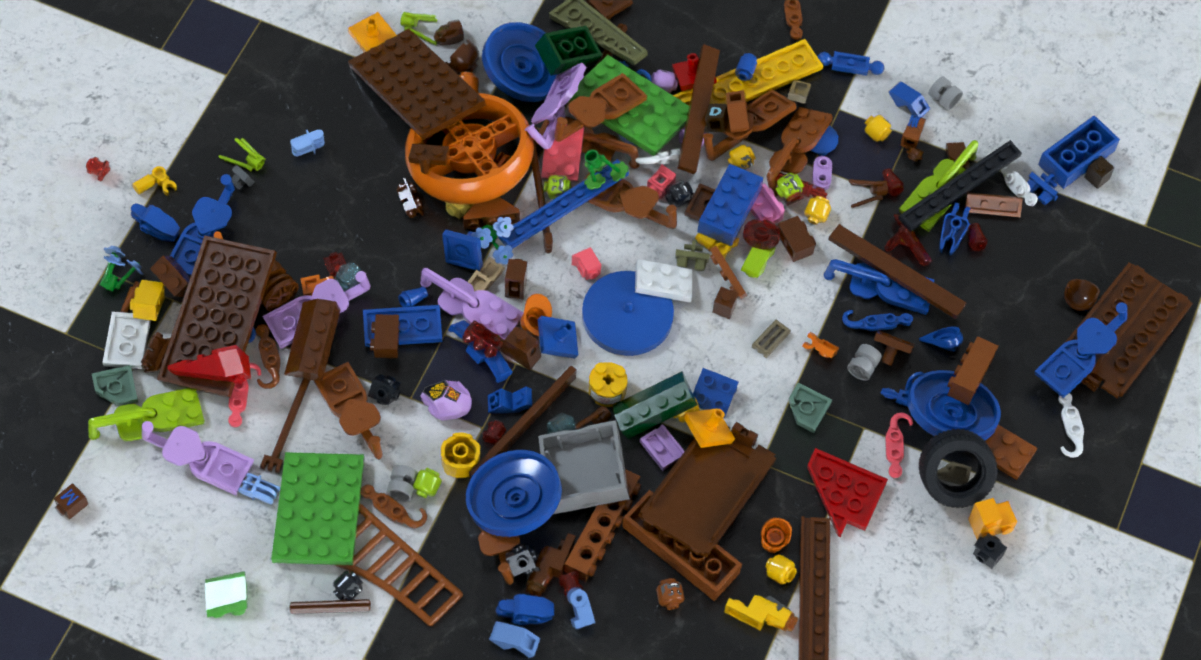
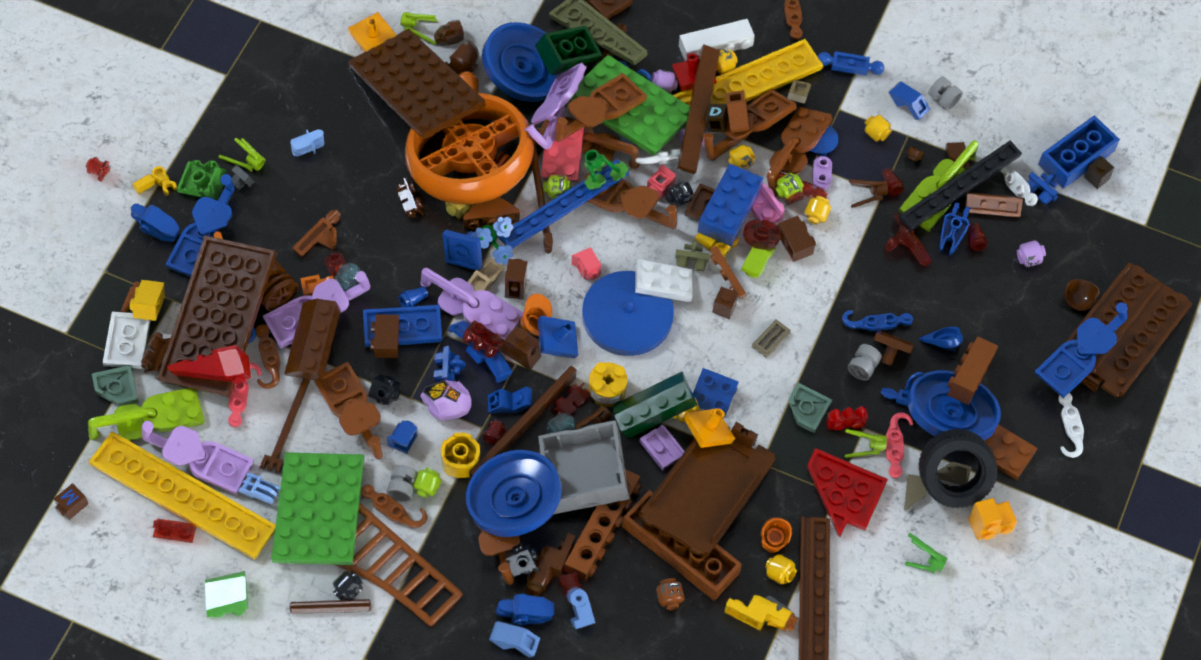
(109, 280): plant -> none
(171, 275): reddish brown brick -> none
(174, 530): none -> clear red hinge
(183, 495): none -> yellow plate
(202, 179): none -> bright green slope
(319, 234): none -> dark orange piece
(403, 436): none -> blue window
(428, 155): reddish brown plate -> none
(451, 365): none -> blue hips
(575, 395): none -> clear red hinge
(726, 61): none -> yellow head
(730, 36): none -> white brick
(746, 67): blue brick -> none
(824, 347): orange plate -> none
(847, 419): none -> red plate
(869, 282): blue plate -> none
(876, 442): none -> lime plant
(897, 271): reddish brown tile -> none
(913, 131): dark orange leg -> none
(914, 491): none -> dark tan tile
(936, 559): none -> bright green plant
(989, 550): black brick -> none
(1031, 253): none -> lavender head

